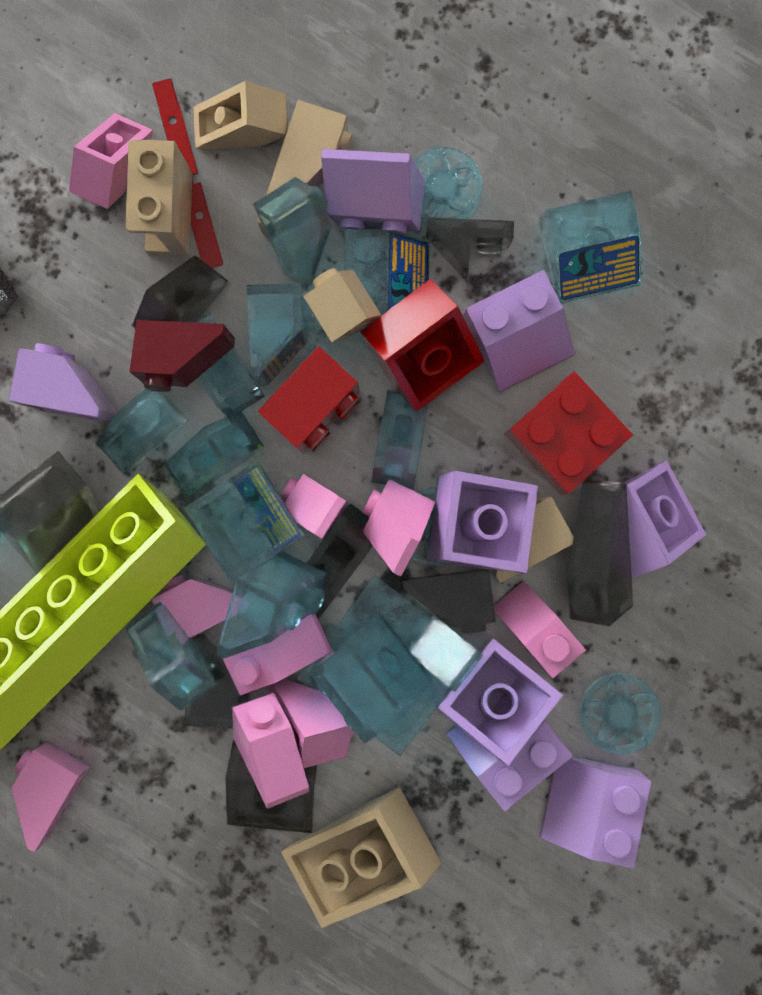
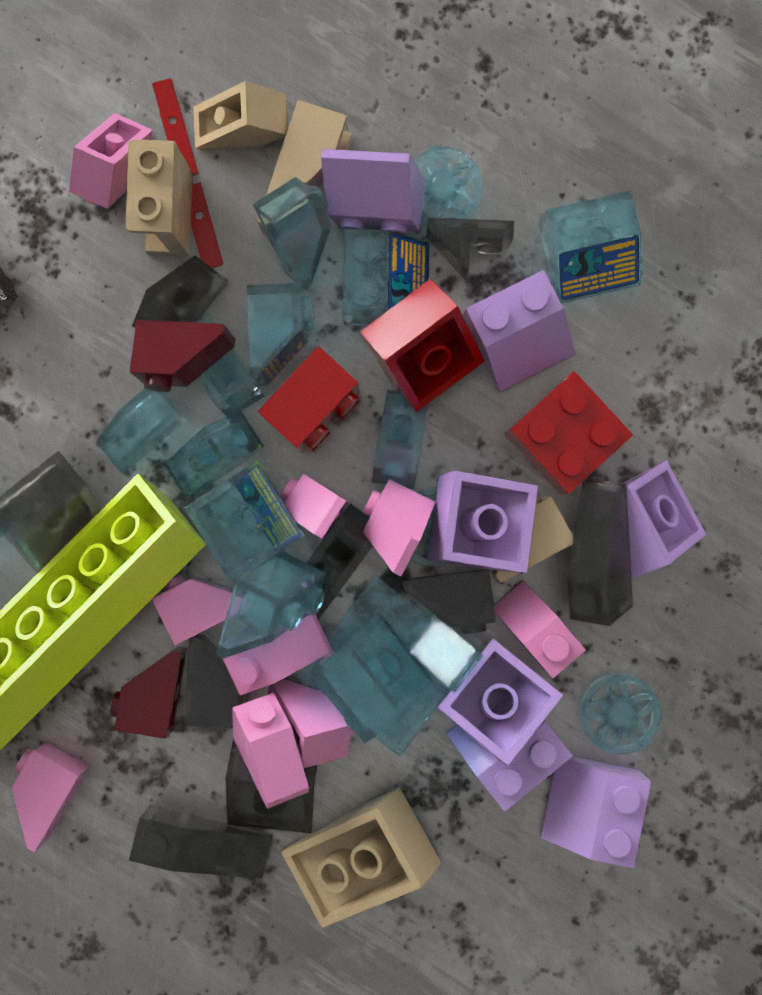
(58, 385): lavender slope -> none
(151, 699): none -> dark red slope
(169, 657): clear light blue slope -> none
(198, 845): none -> clear smoke slope
(341, 303): tan brick -> none

